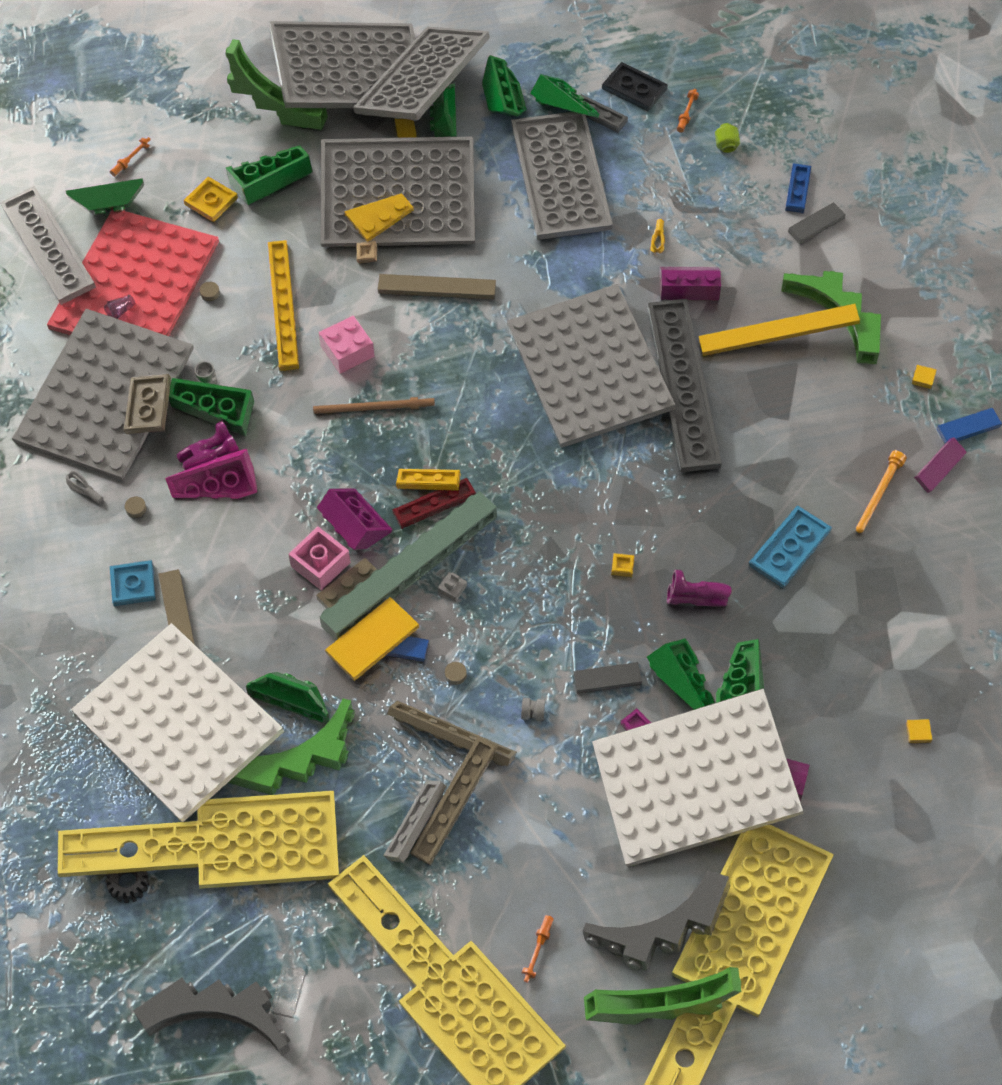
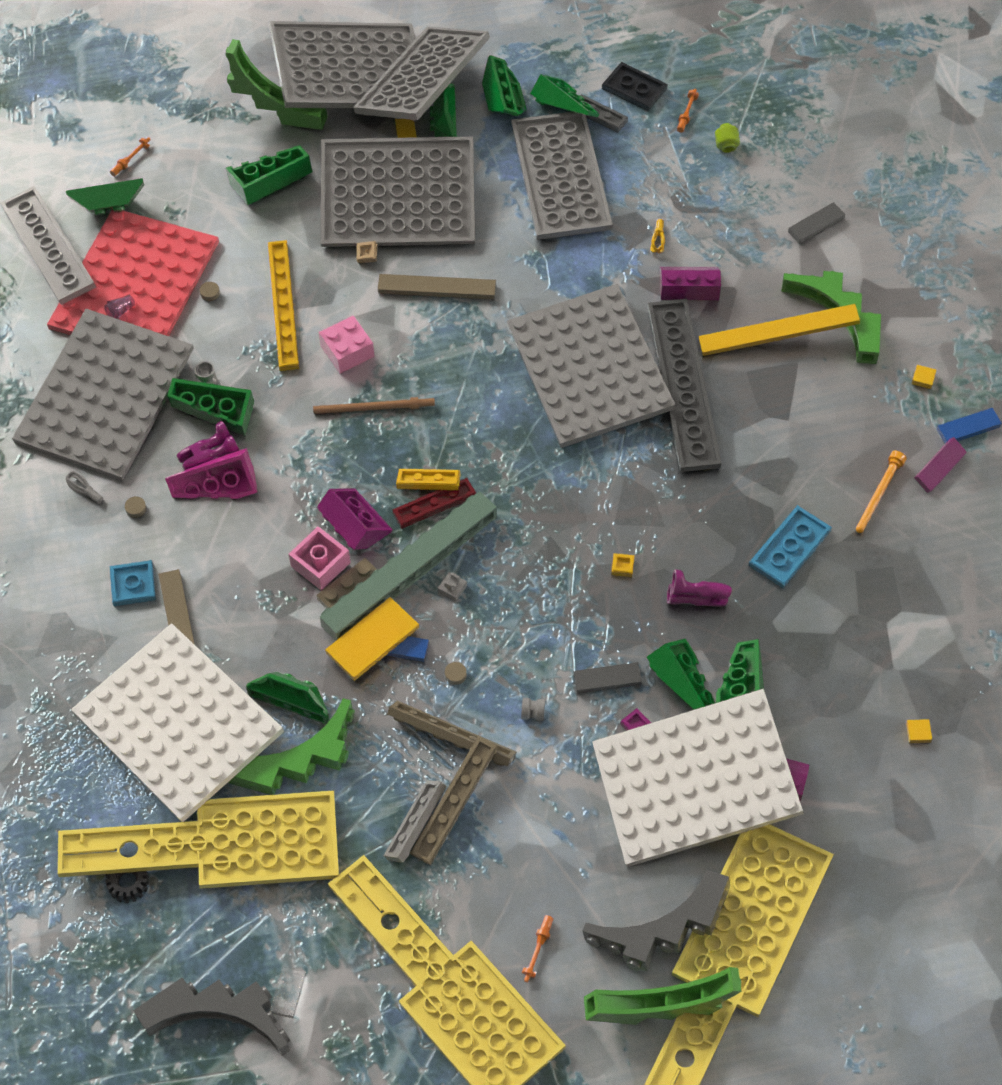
(147, 404): dark tan tile -> none
(210, 199): yellow plate -> none
(379, 215): yellow wing -> none
(798, 188): blue tile -> none

